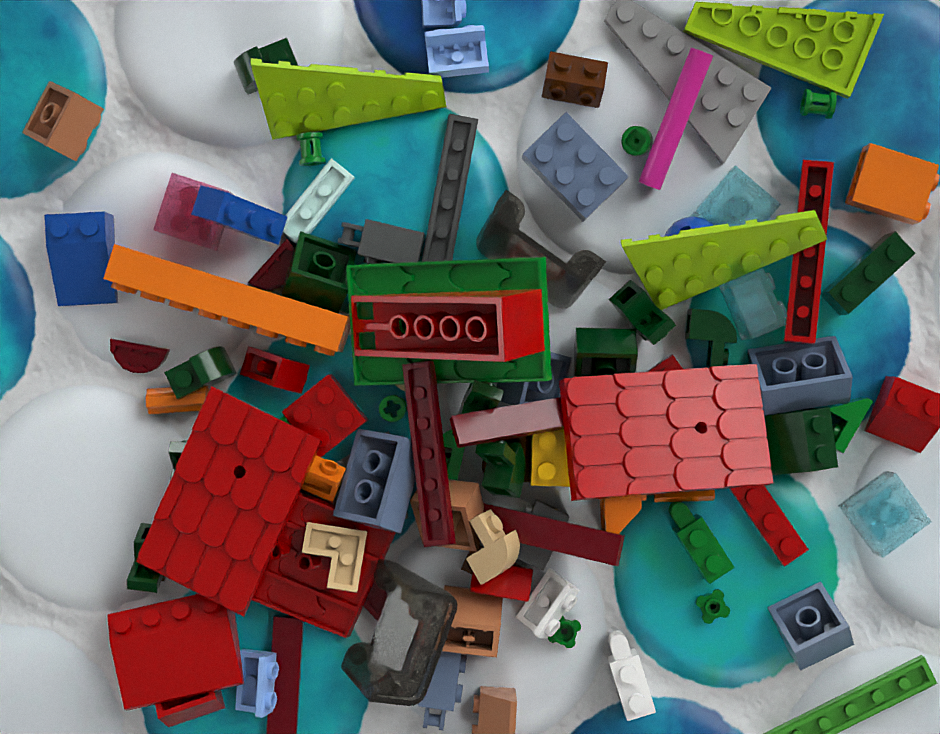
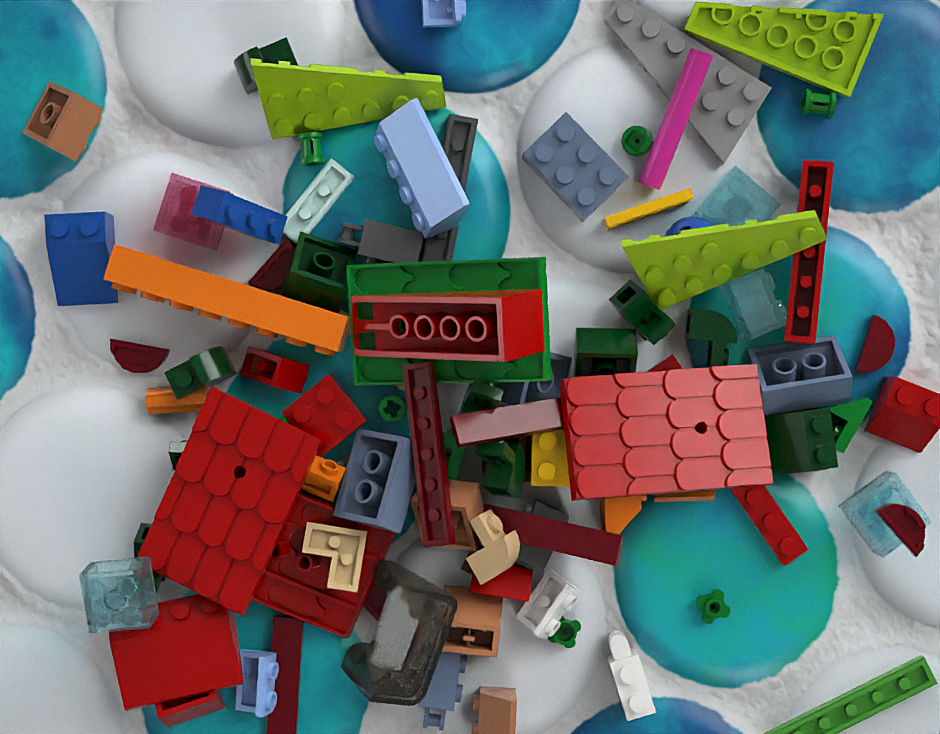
(119, 595): none -> clear light blue brick
(421, 170): none -> light blue slope
(457, 51): light blue bracket -> none
(503, 239): clear smoke windscreen -> none
(574, 79): reddish brown bracket -> none
(648, 209): none -> yellow tile
(699, 543): green brick -> none
(811, 625): sand blue slope -> none
(867, 273): dark green brick -> none
(877, 346): none -> dark red tile
(893, 184): orange brick -> none
(905, 525): none -> dark red tile

